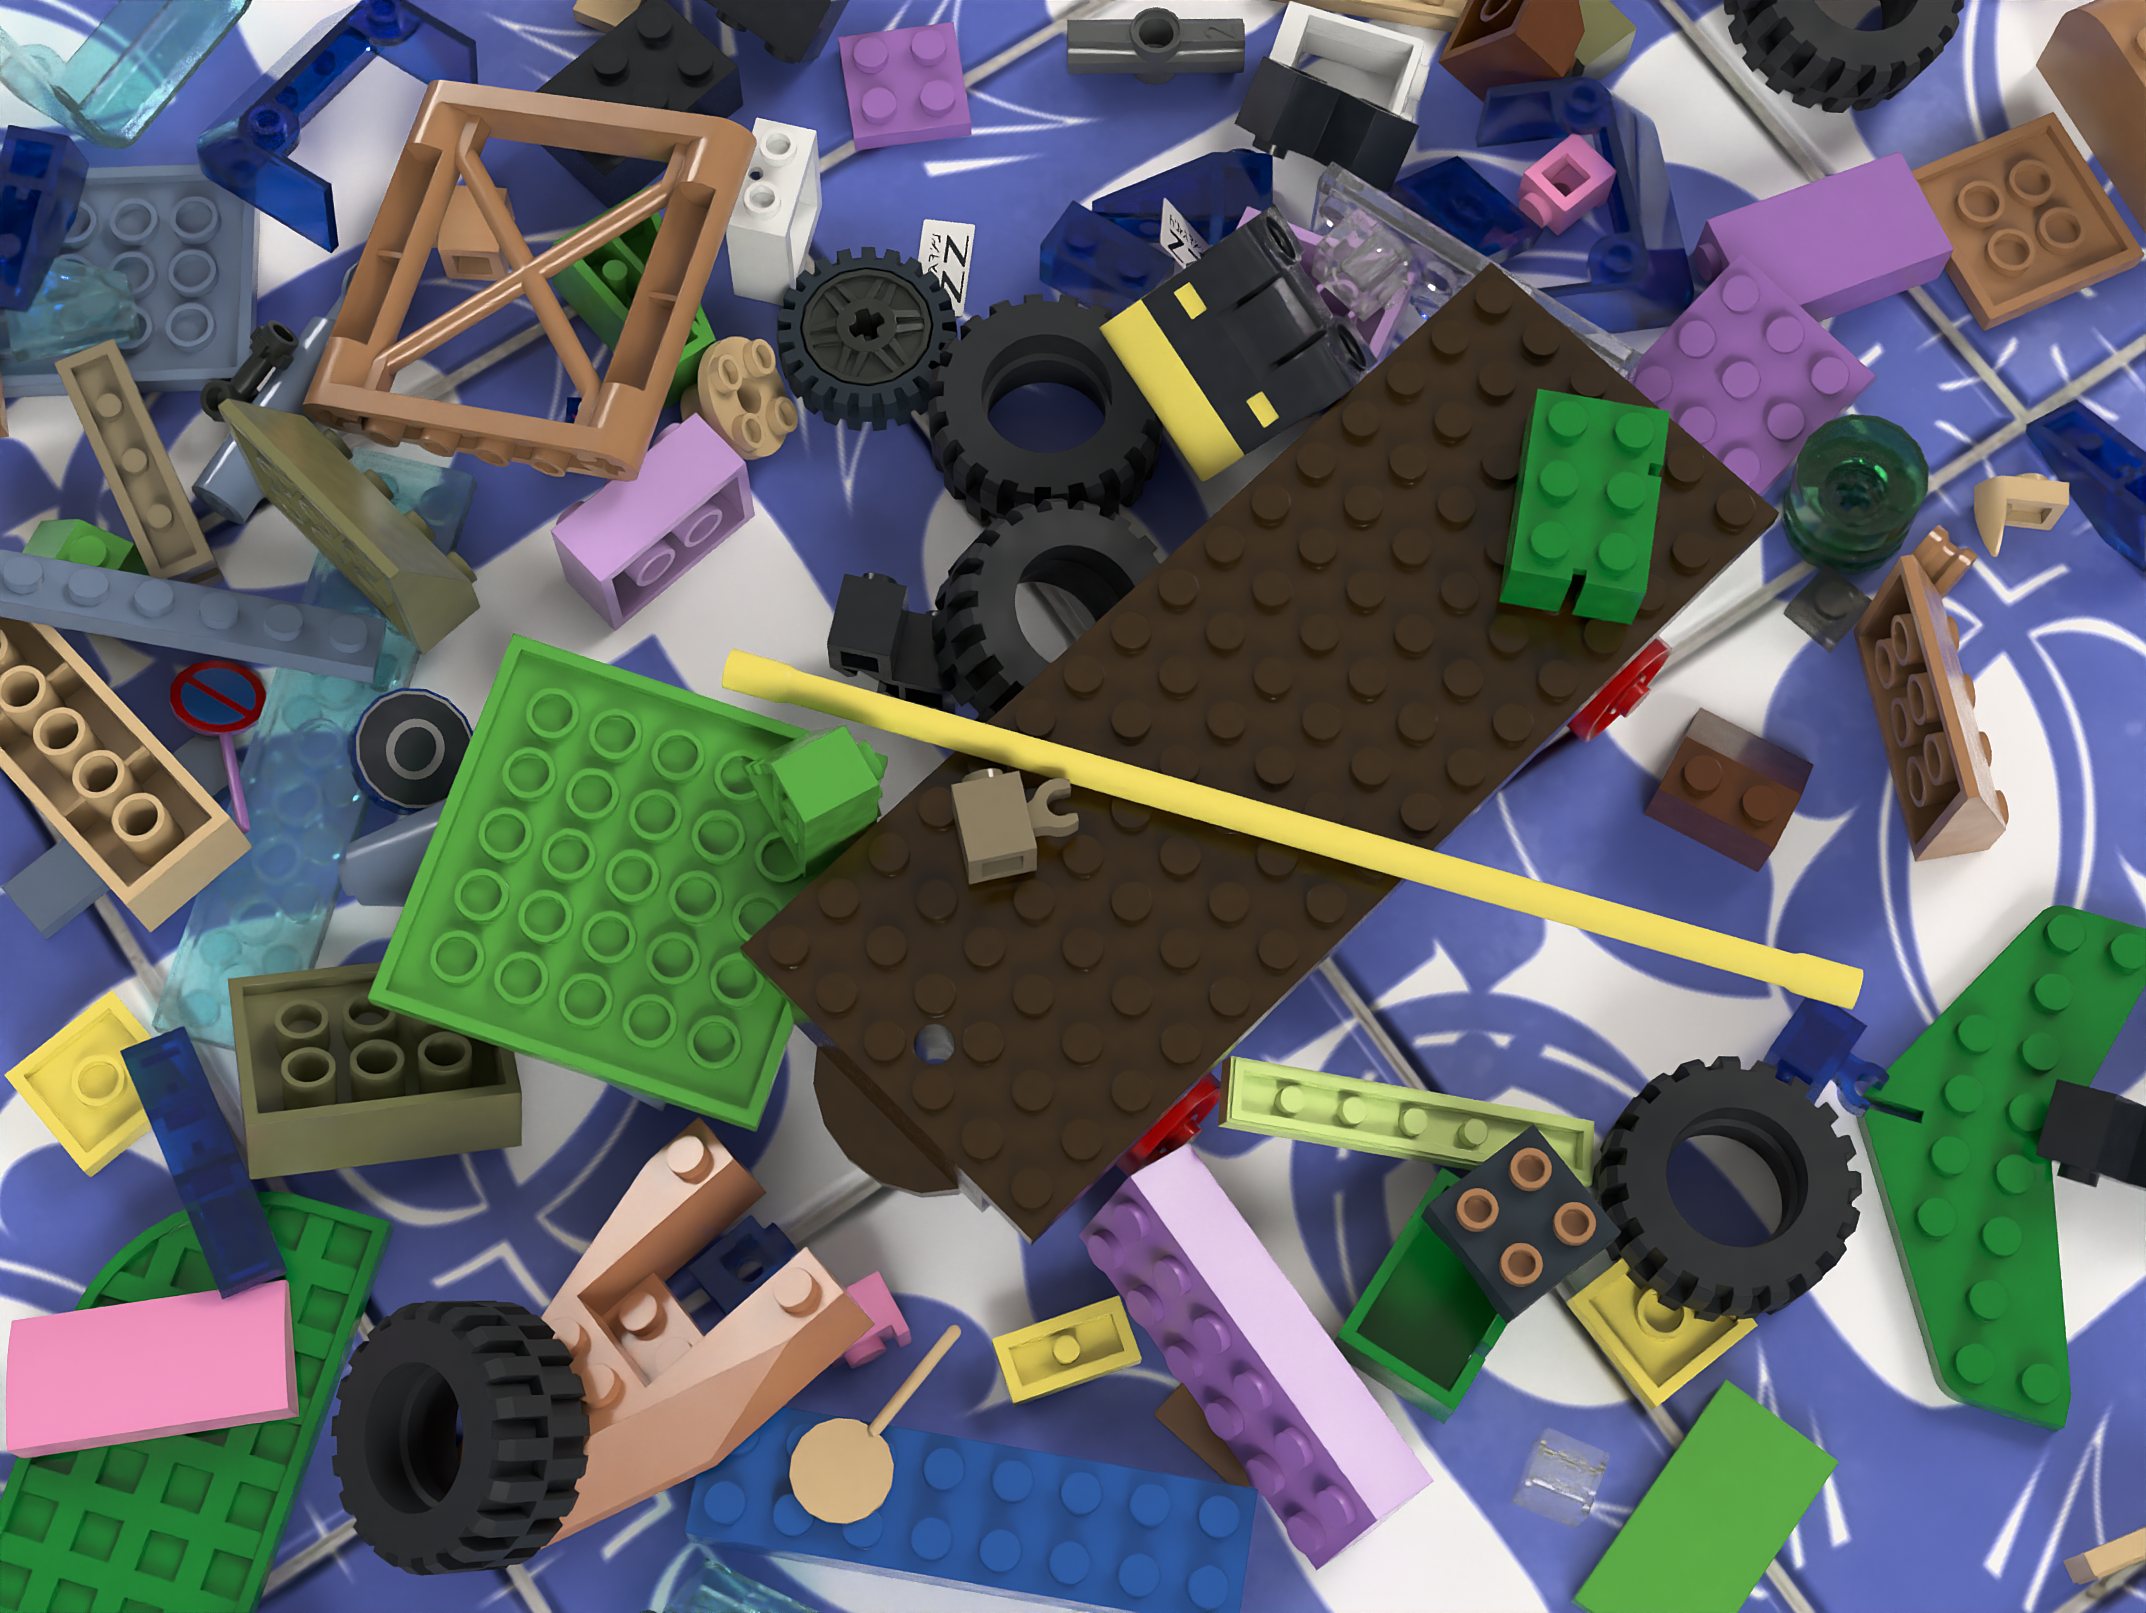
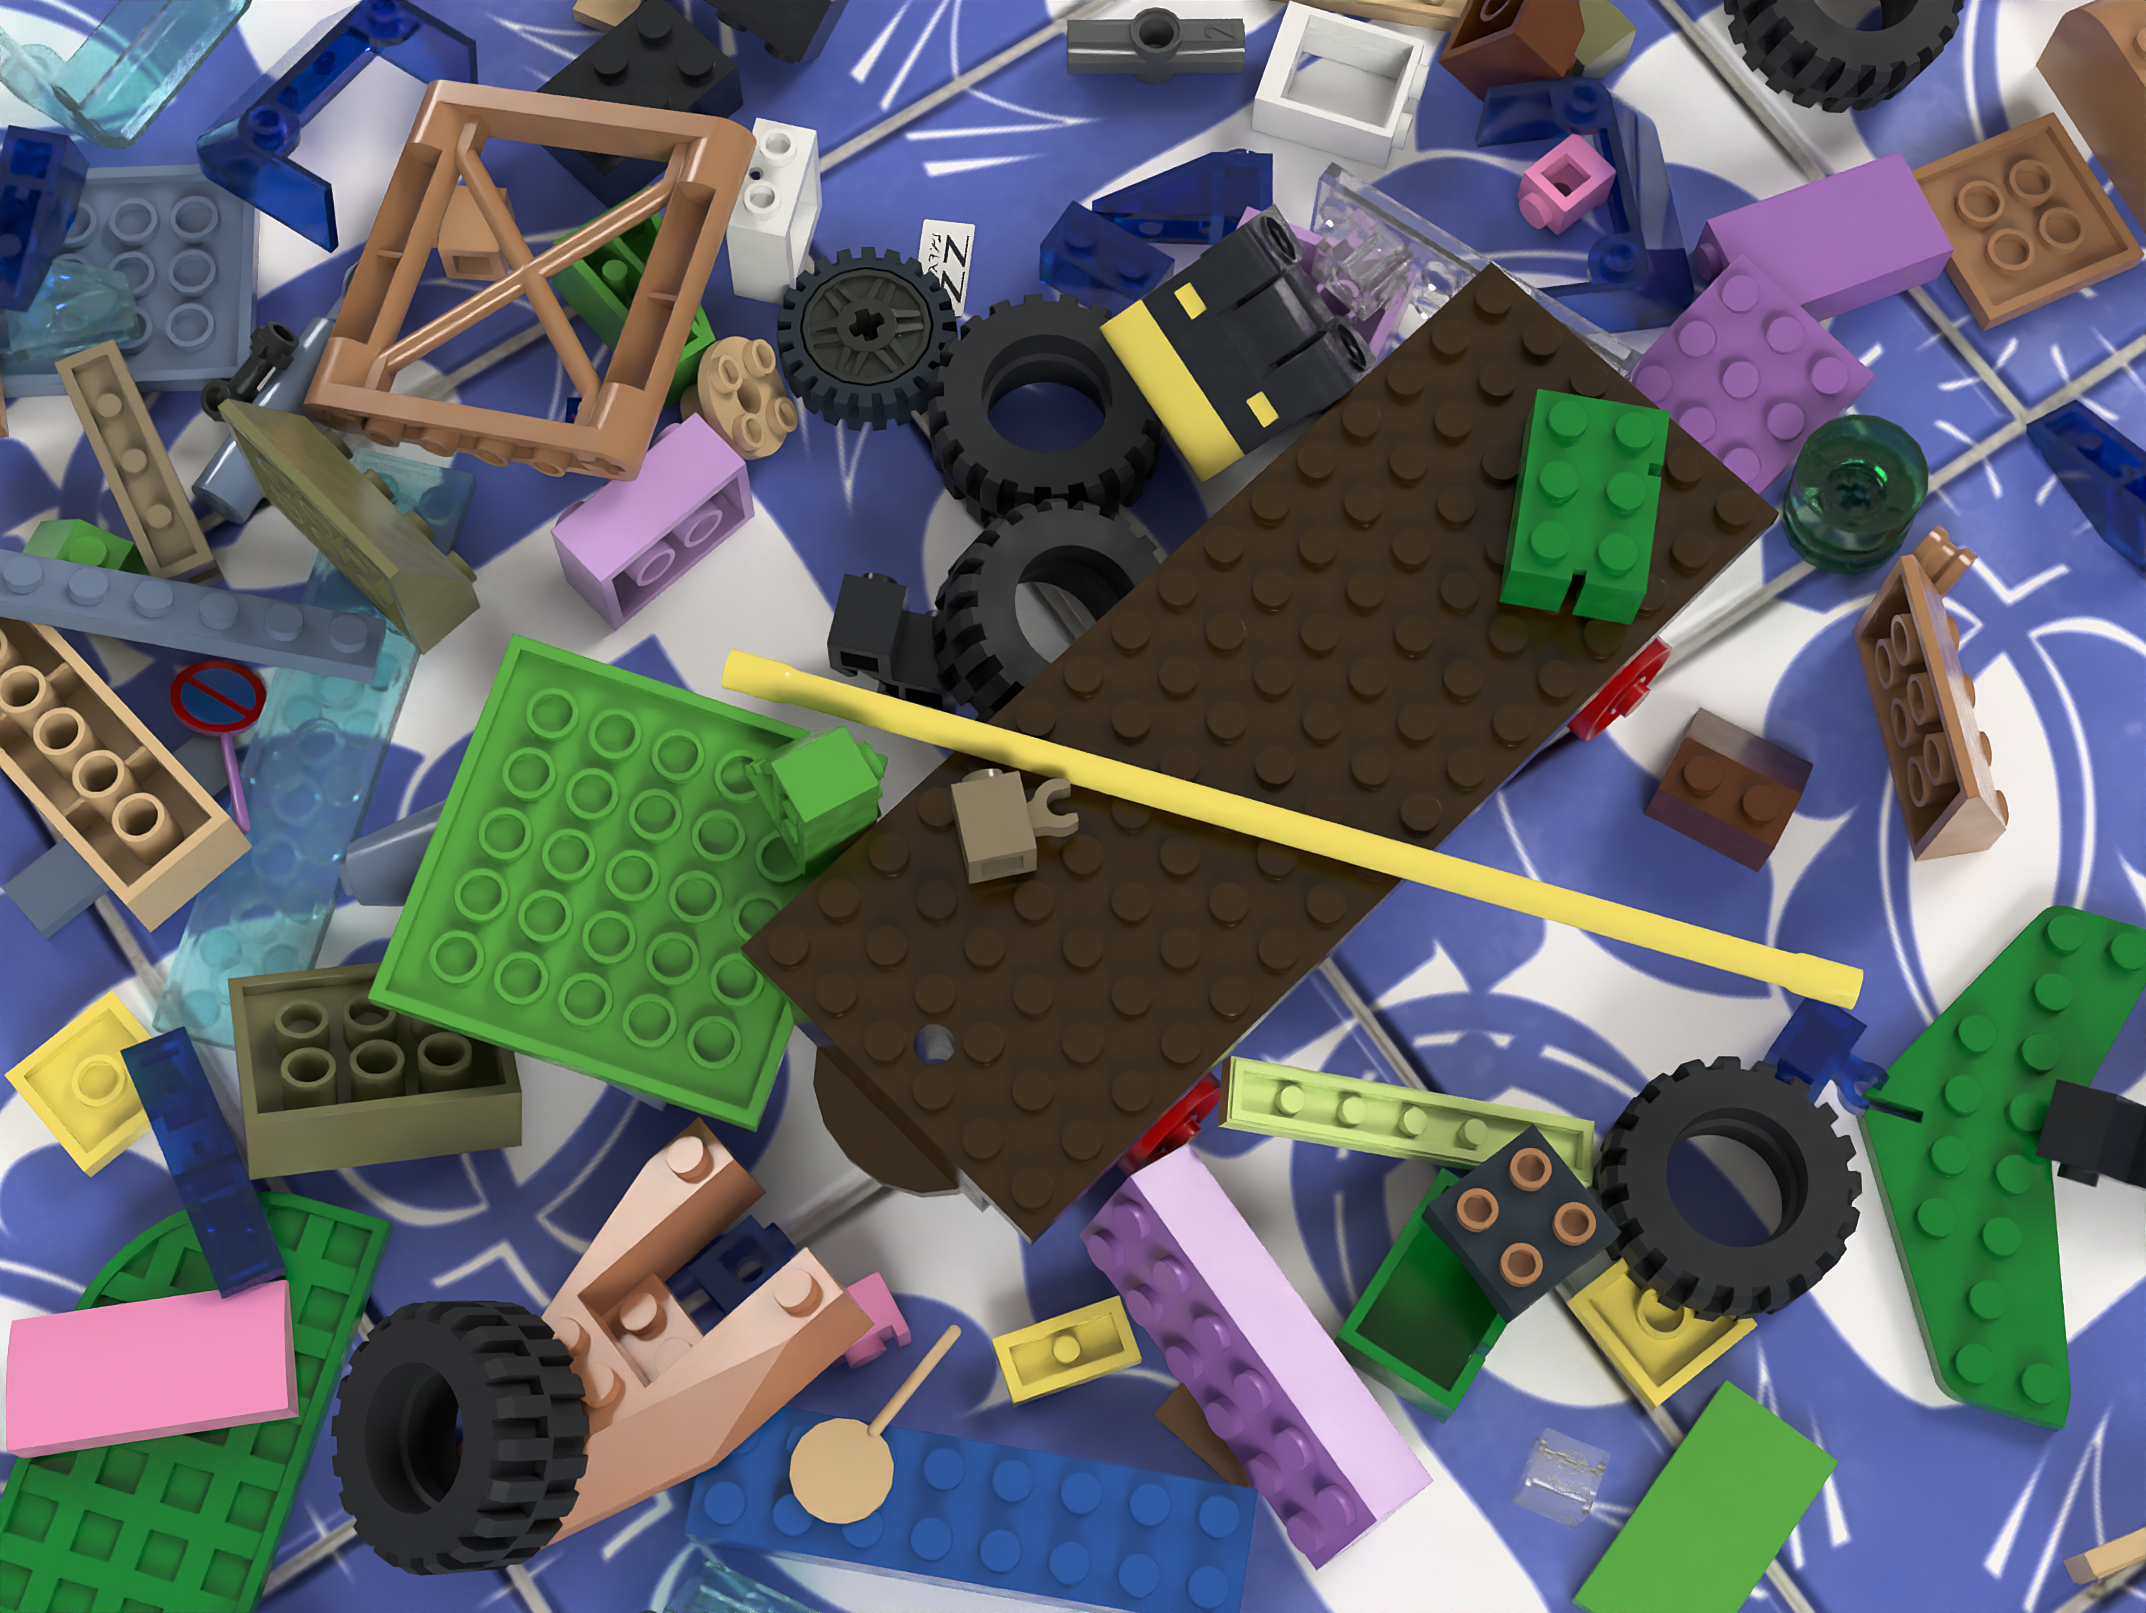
(408, 749): black tile -> none
(904, 86): medium lavender plate -> none
(1180, 237): white sticker -> none
(1324, 123): black brick -> none
(1468, 209): clear blue plate -> none
(1828, 608): clear smoke plate -> none
(2017, 501): tan plate -> none

